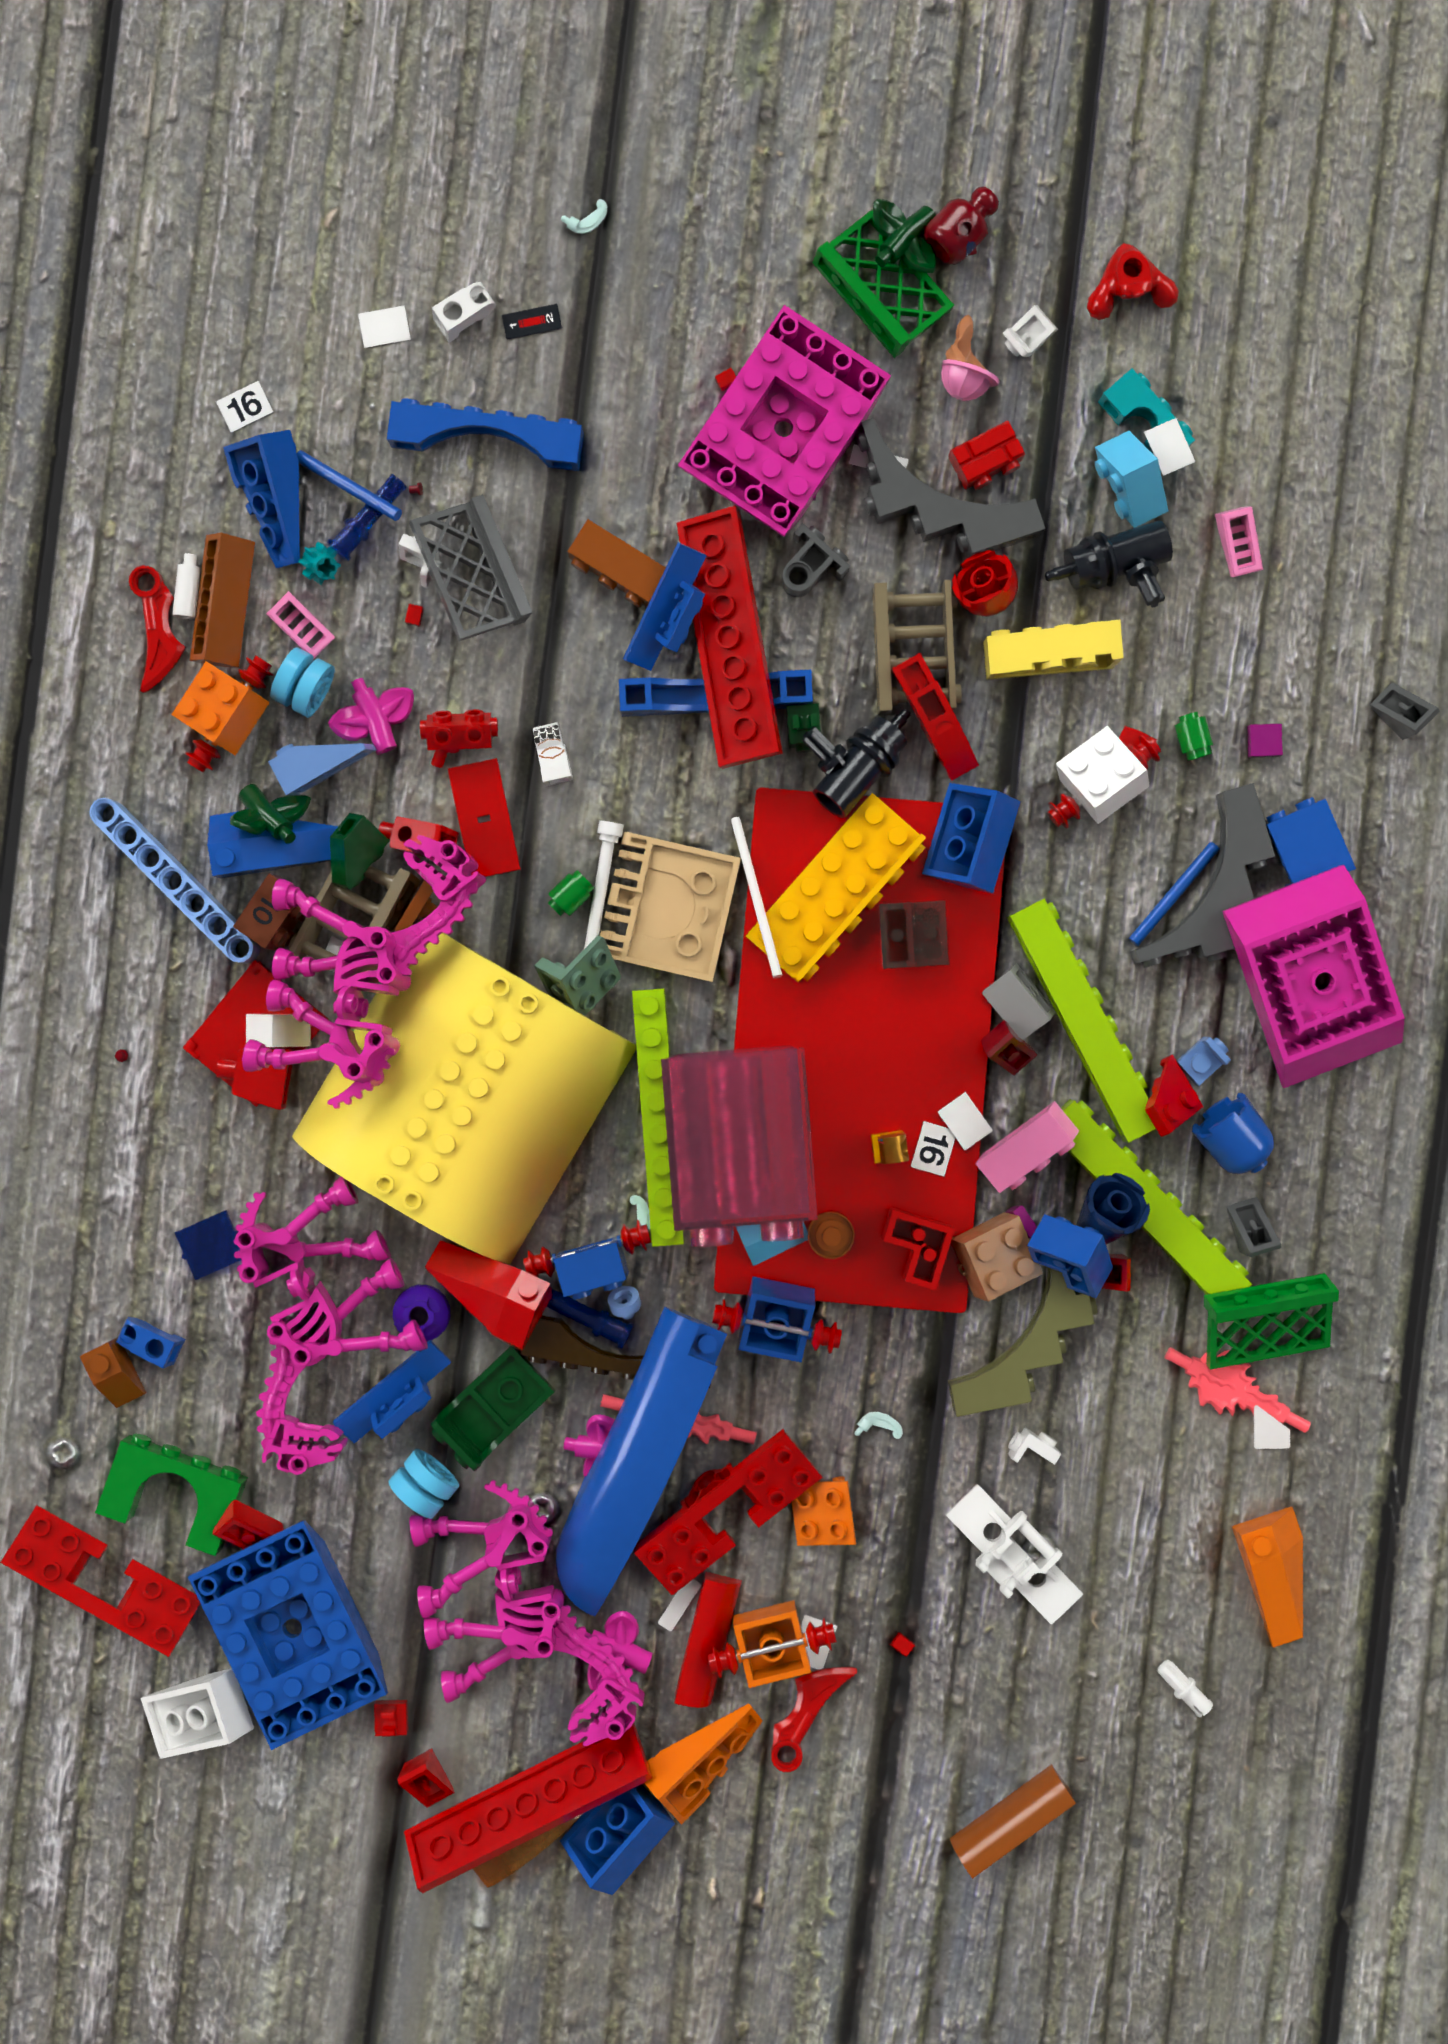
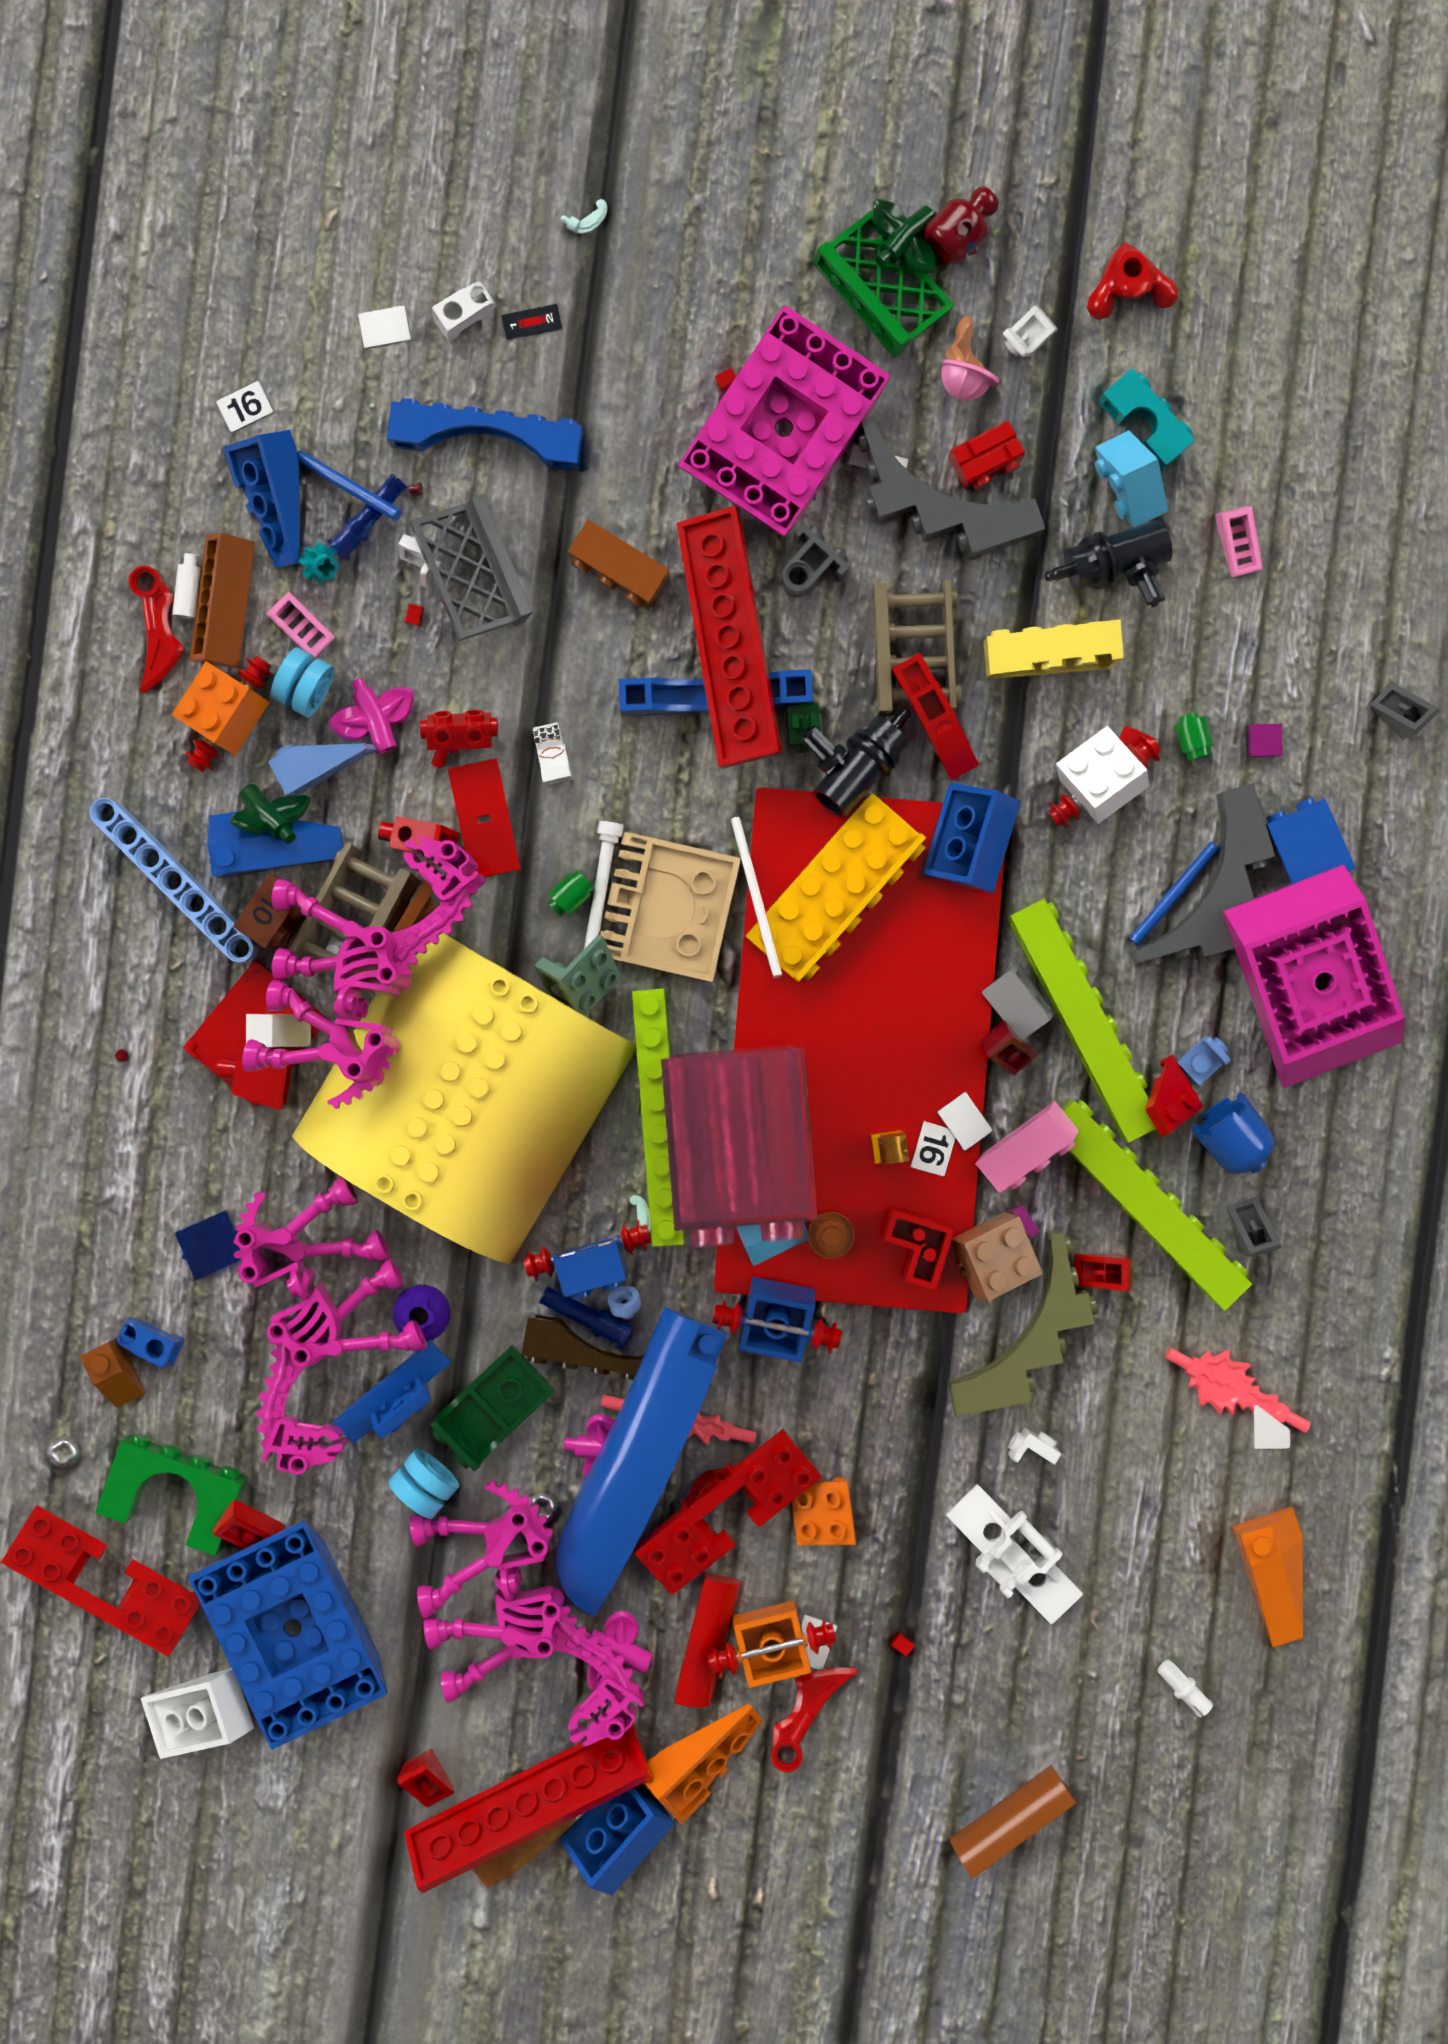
(354, 849): dark green slope -> none
(391, 1717): red tile -> none
(495, 1293): red wedge -> none
(669, 610): blue bracket -> none
(679, 1605): white sticker -> none
(881, 1420): light aqua piece -> none
(914, 934): clear smoke brick -> none
(986, 583): red cylinder -> none
(1074, 1252): blue brick -> none
(1114, 1207): dark blue cone -> none
(1169, 446): white sticker -> none
(1270, 1301): green fence -> none

